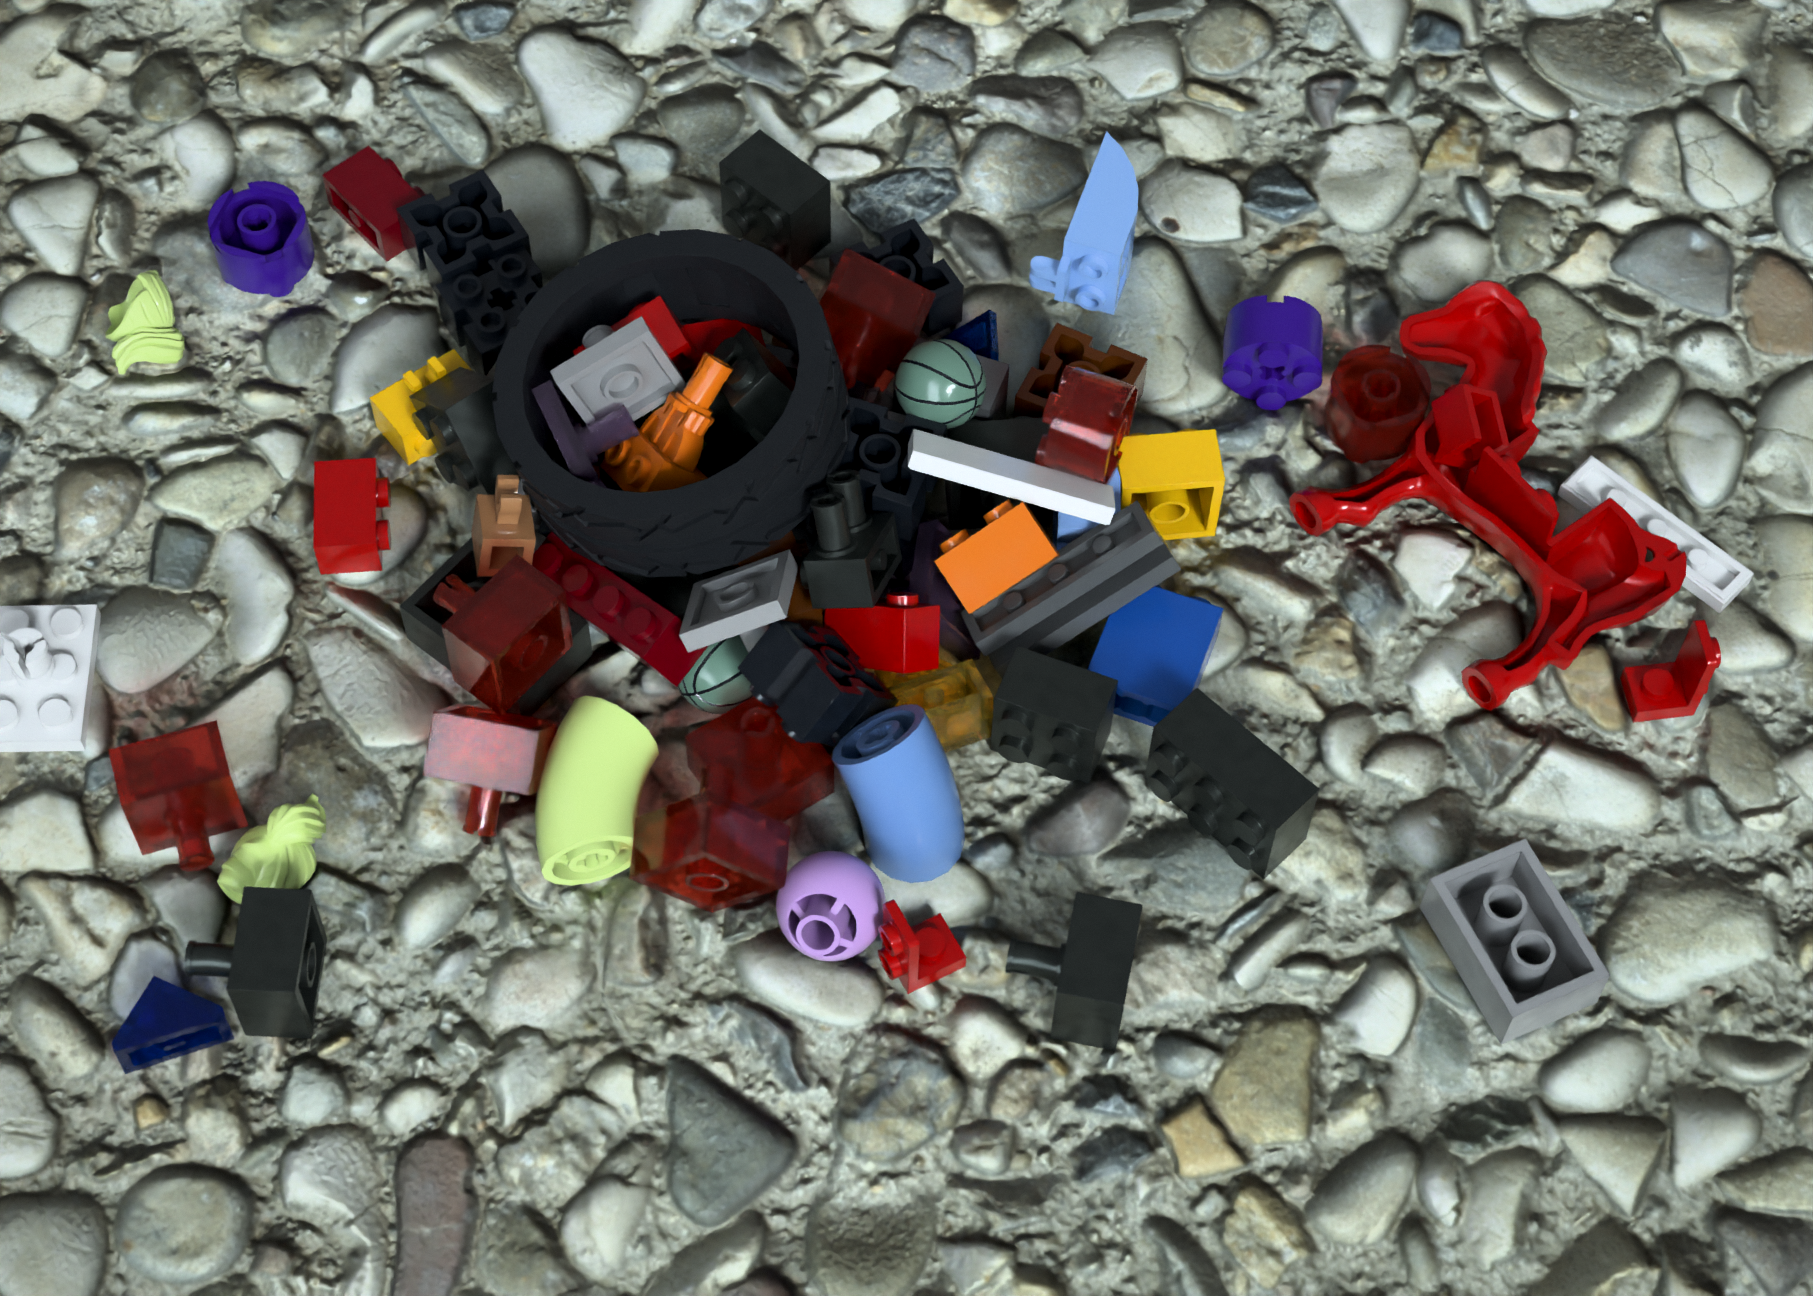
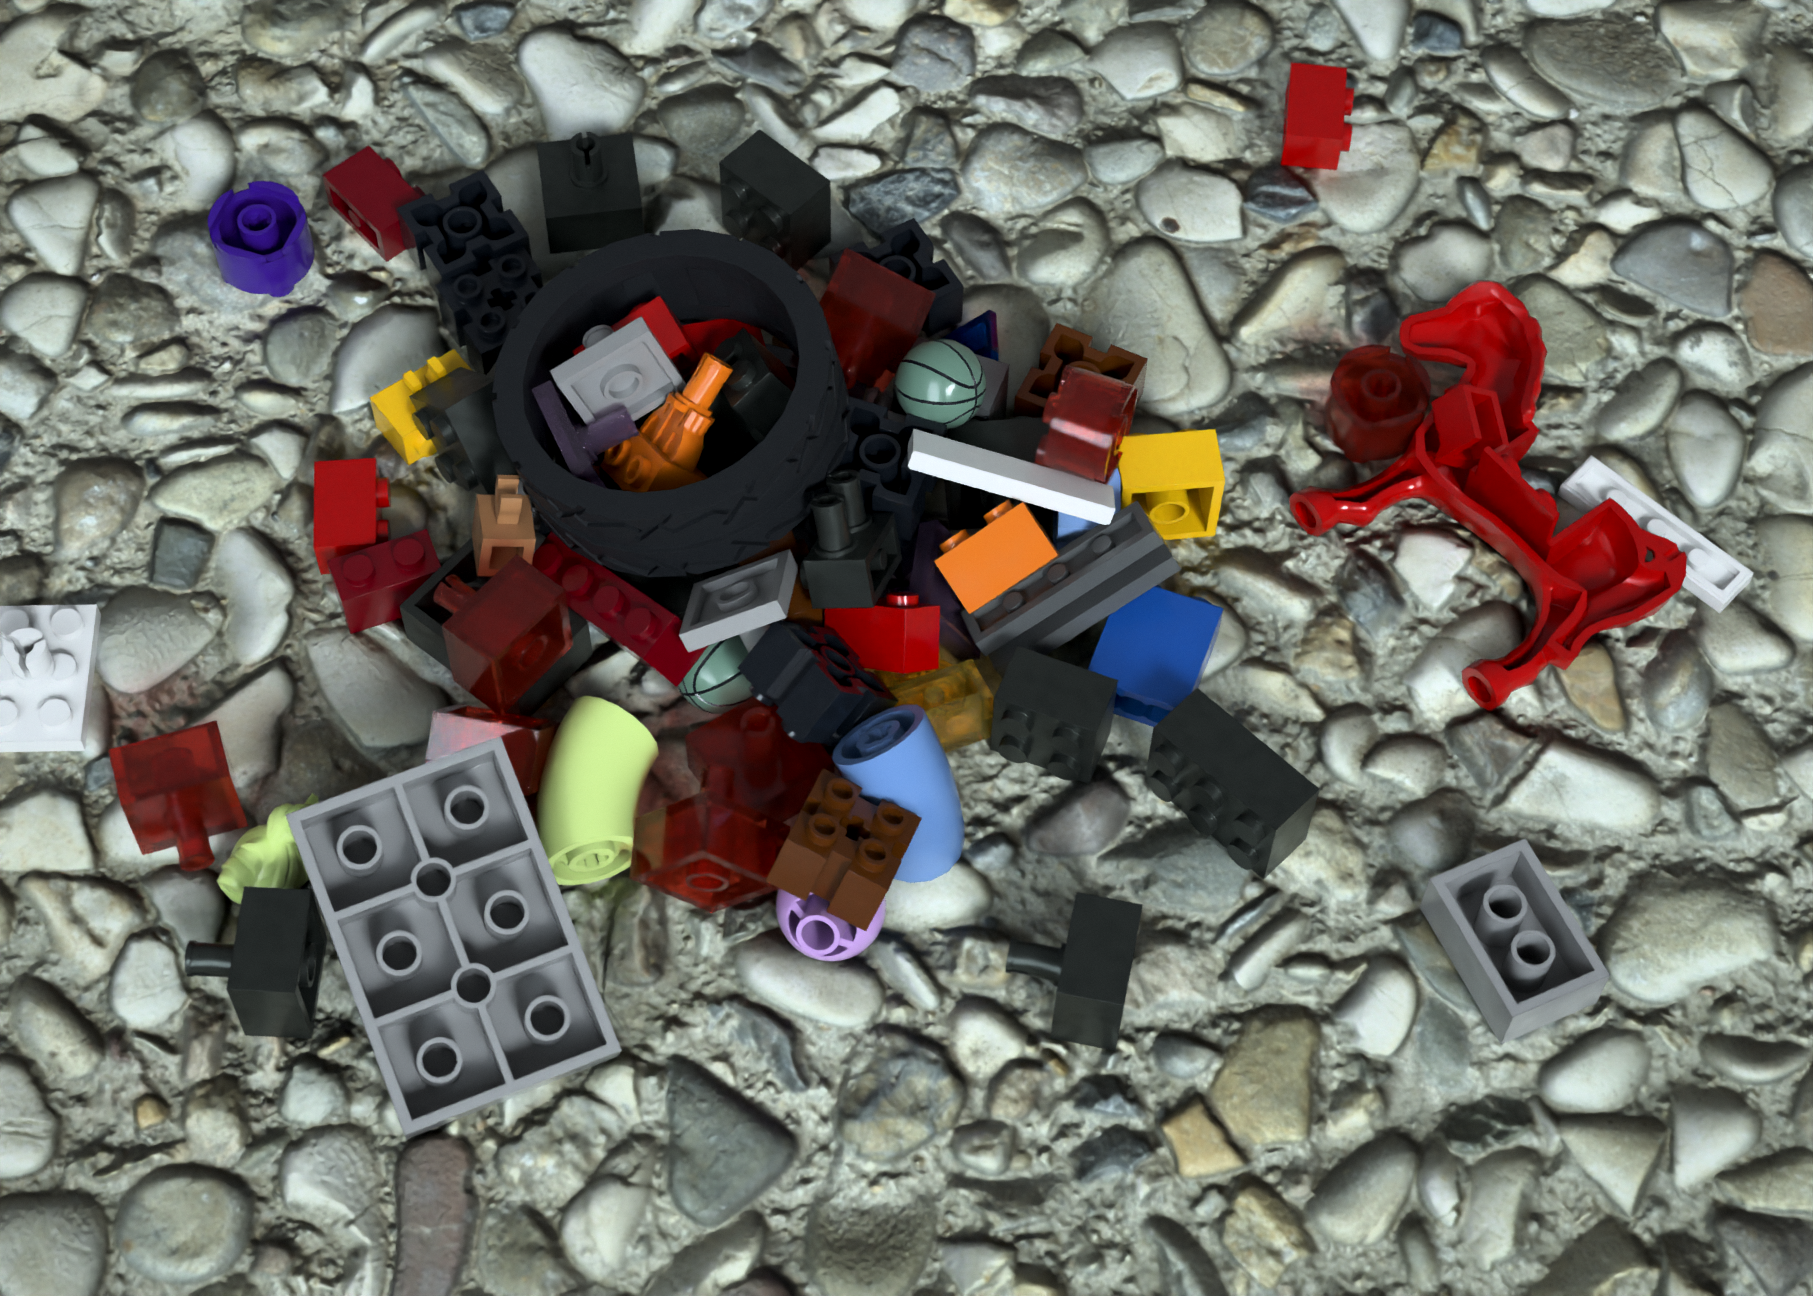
(145, 325): yellowish green hair -> none
(168, 1025): clear blue slope -> none
(381, 578): none -> dark red brick
(453, 936): none -> light grey brick
(590, 191): none -> pearl dark grey brick
(844, 849): none -> reddish brown brick
(917, 952): red bracket -> none
(1098, 238): light blue piece -> none
(1273, 350): dark purple brick -> none
(1315, 116): none -> red brick
(1676, 686): red bracket -> none

